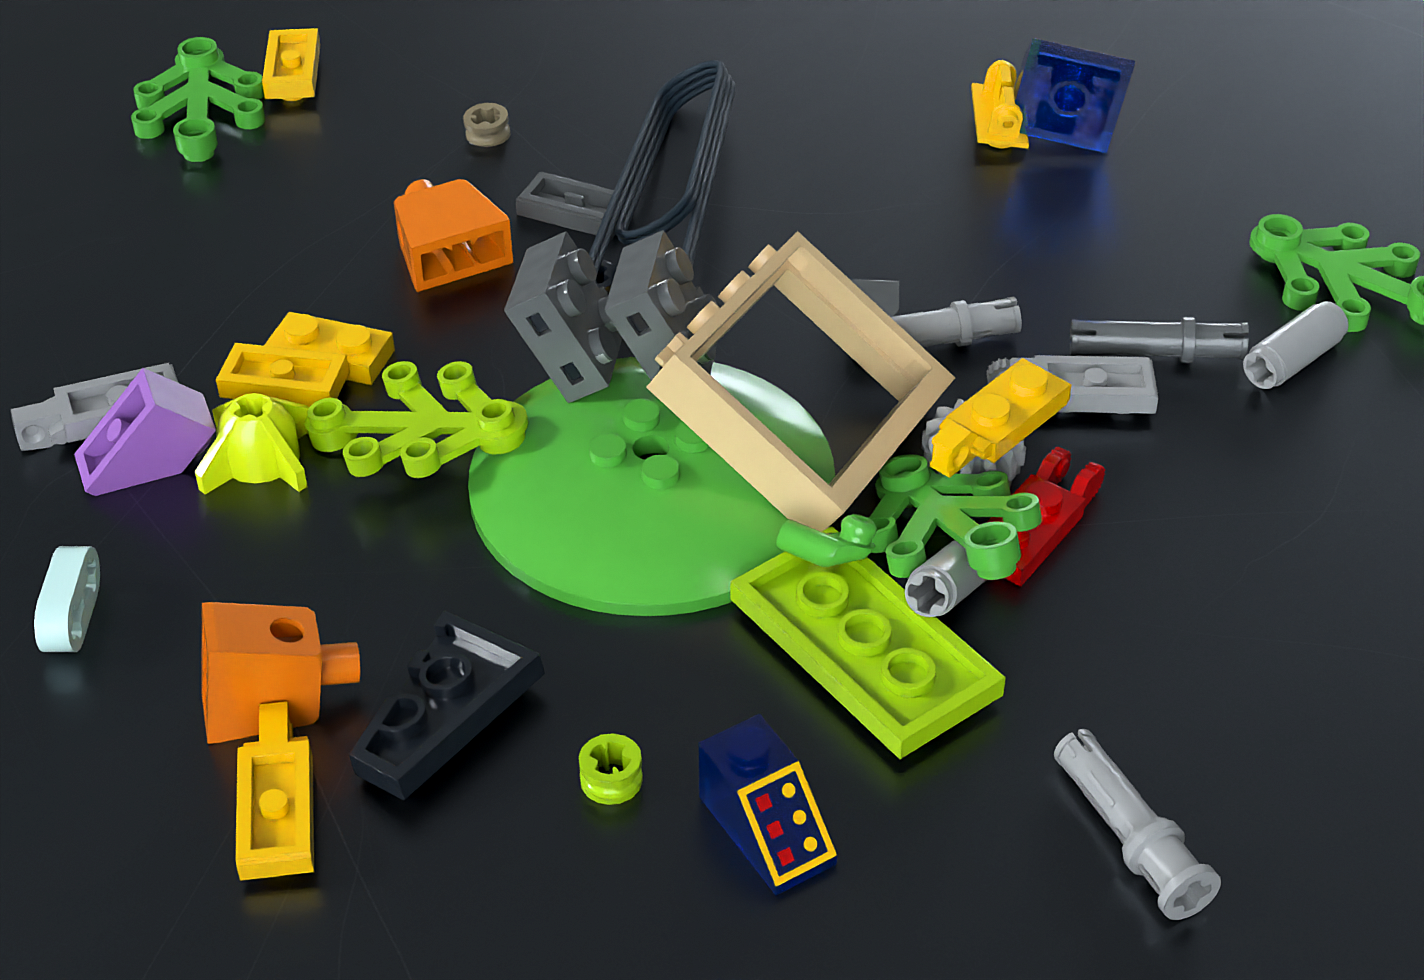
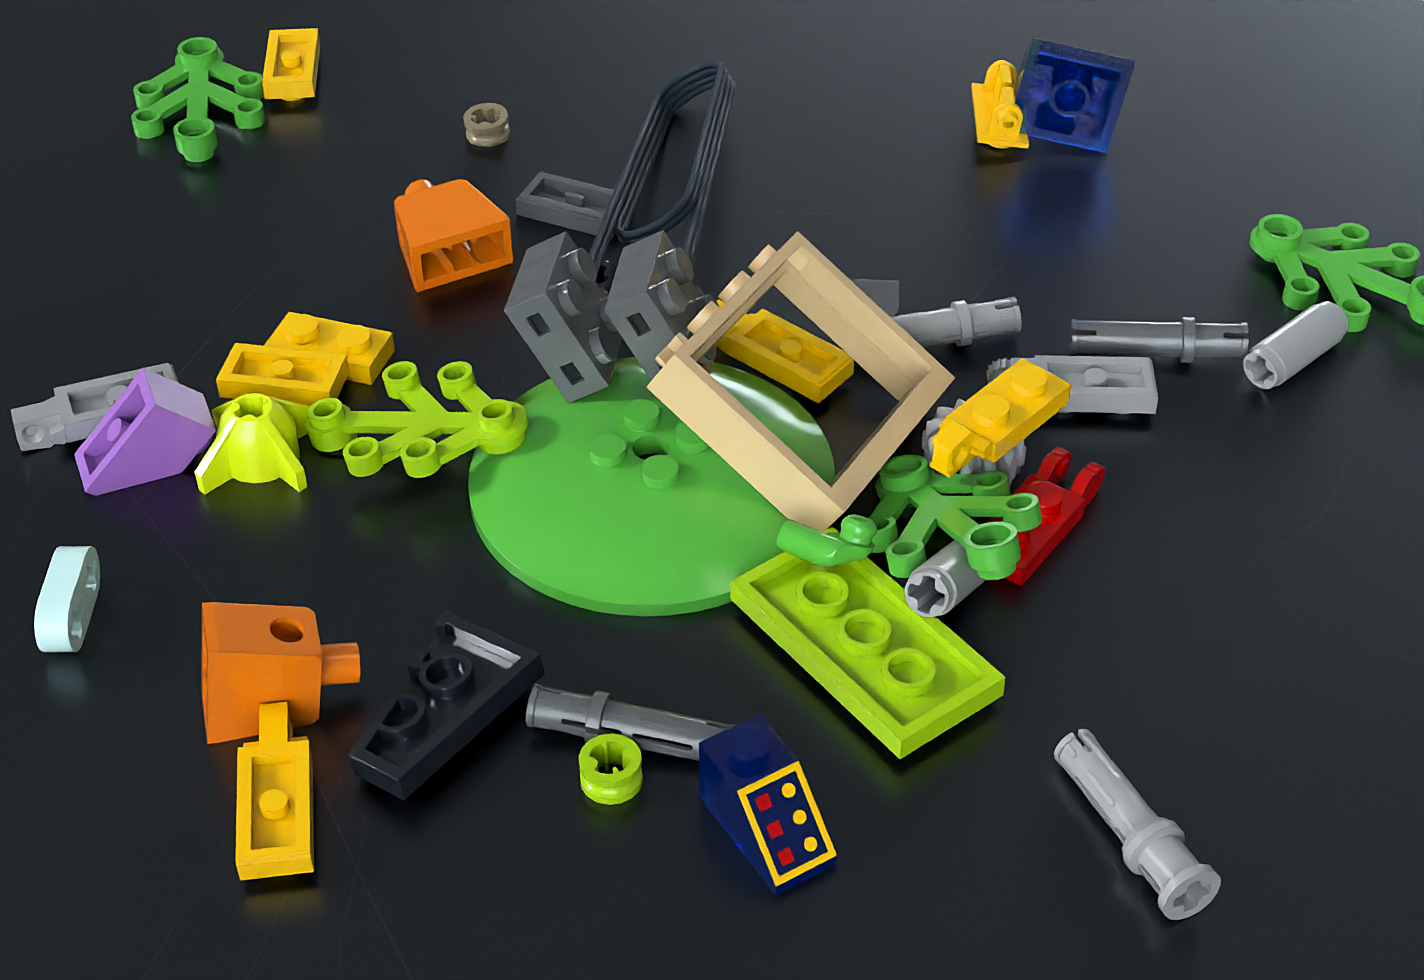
(600, 714): none -> dark grey pin
(787, 354): none -> yellow hinge

